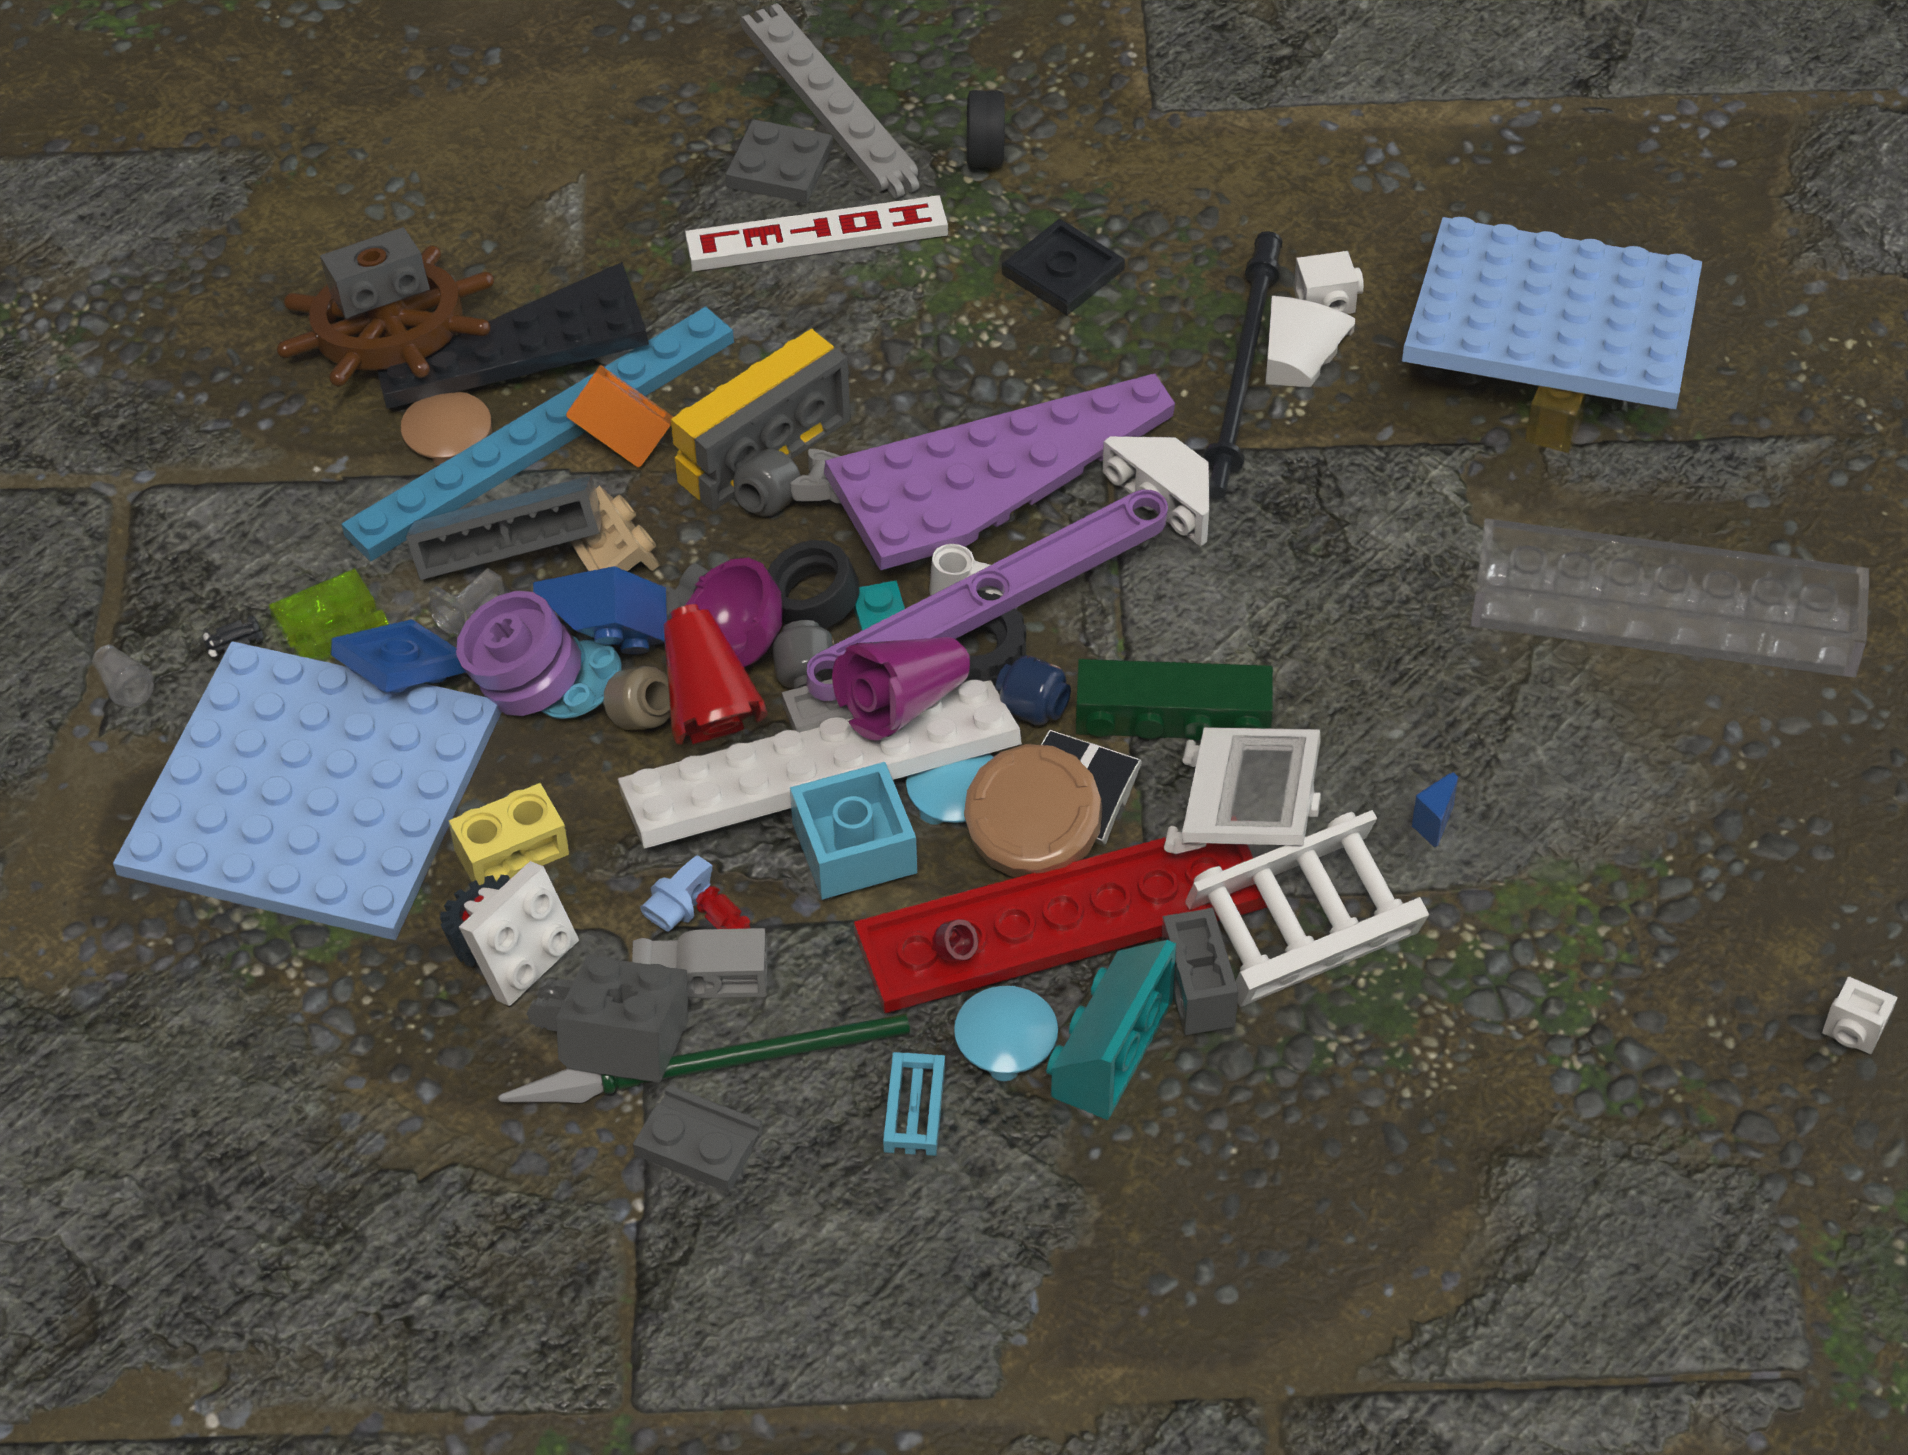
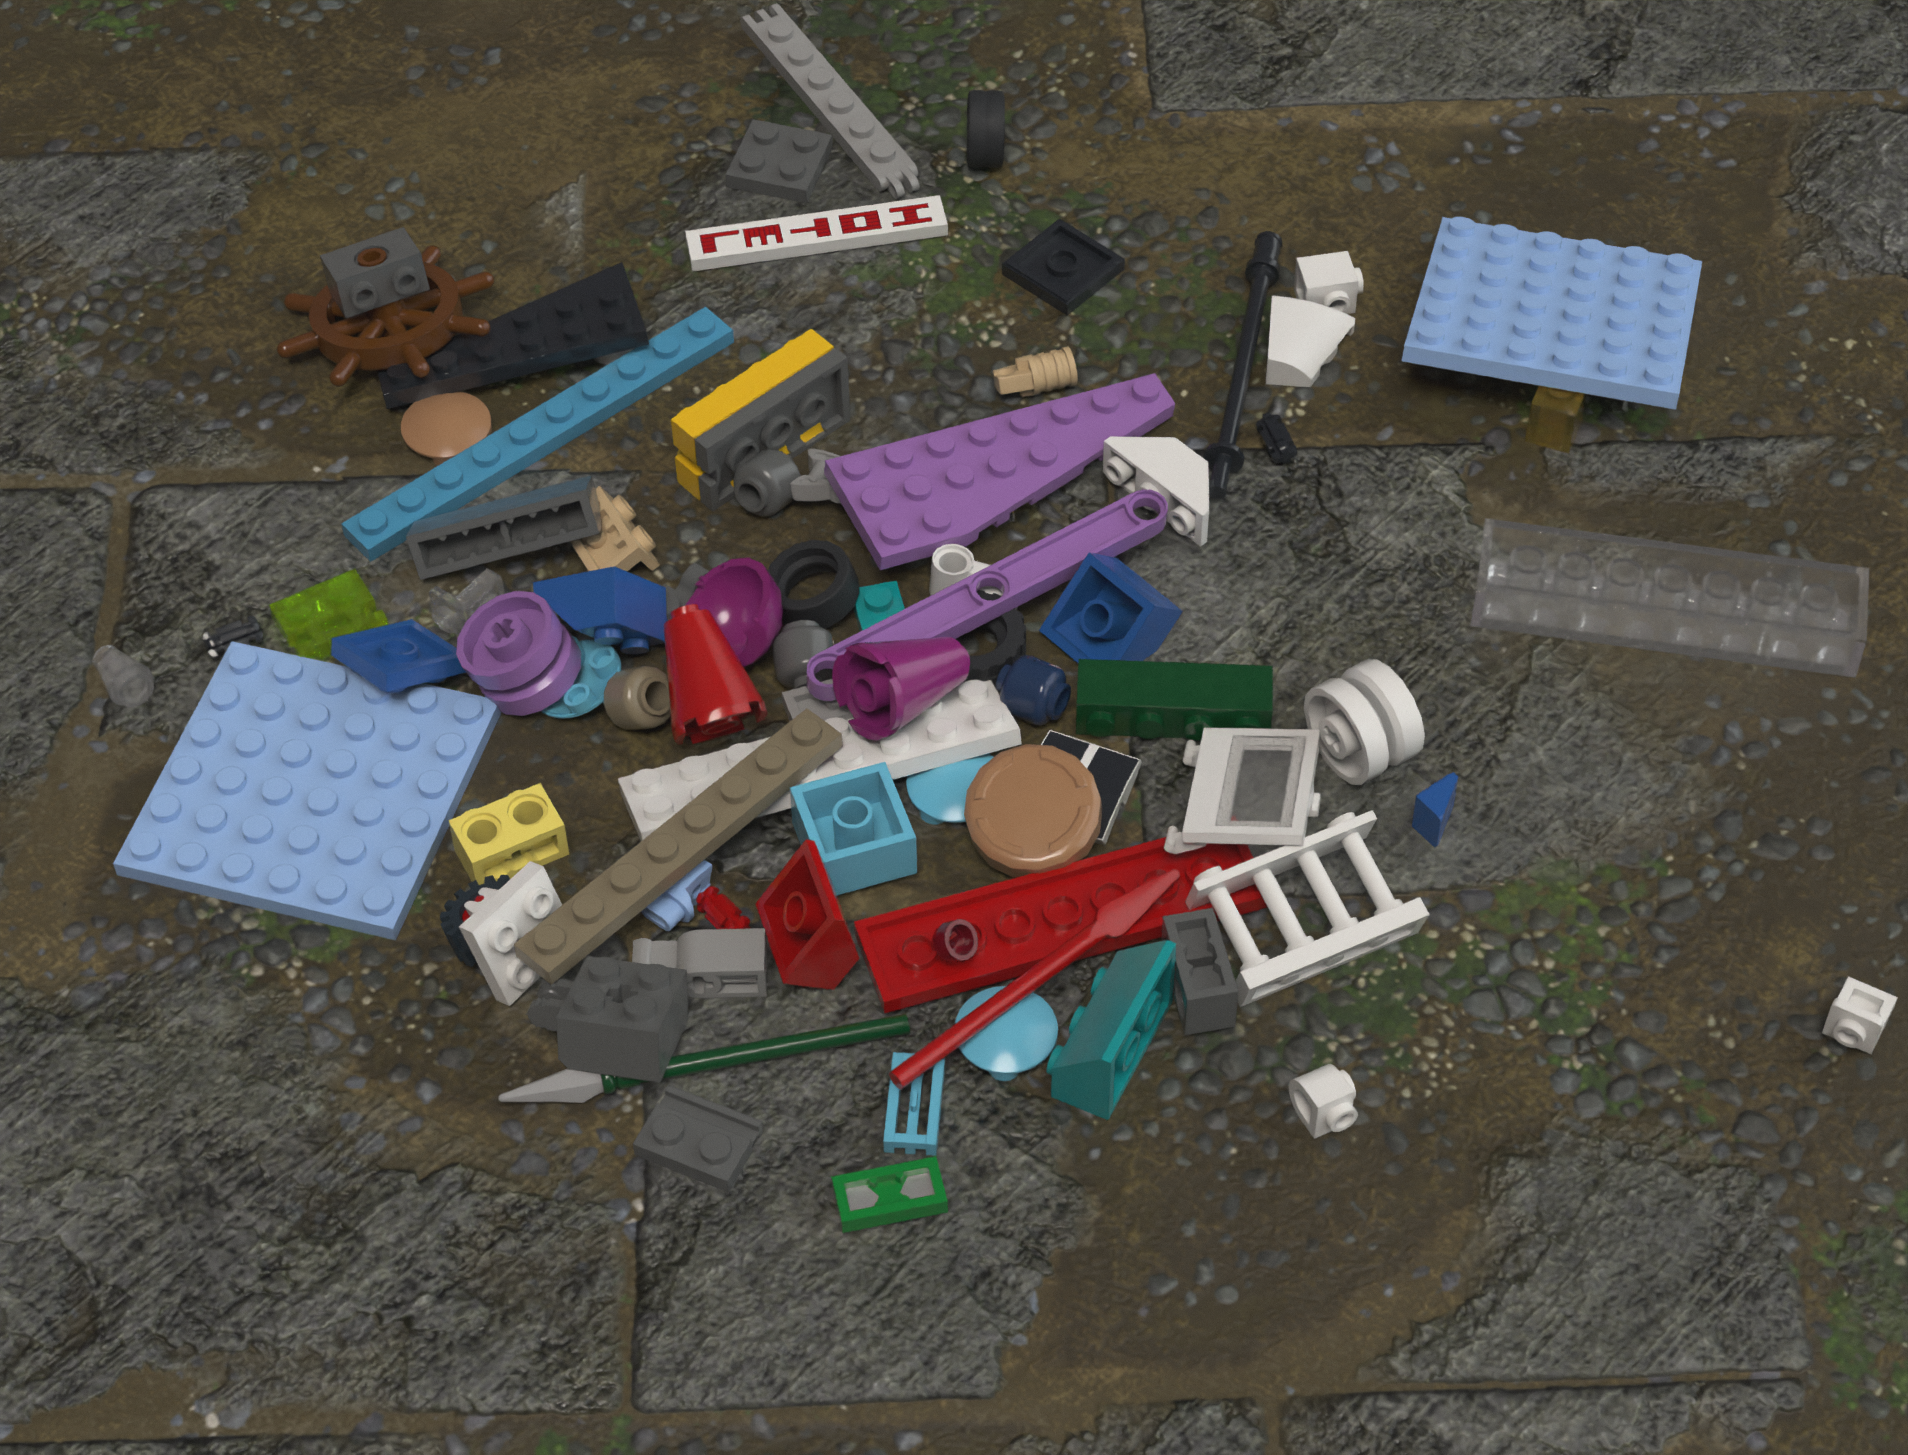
(619, 416): orange panel -> none
(677, 846): none -> dark tan plate
(807, 923): none -> red slope
(889, 1194): none -> green piece
(1038, 373): none -> tan hinge
(1109, 613): none -> blue slope
(1109, 922): none -> red piece
(1276, 438): none -> black piece
(1324, 1100): none -> white plate
(1364, 721): none -> white wheel

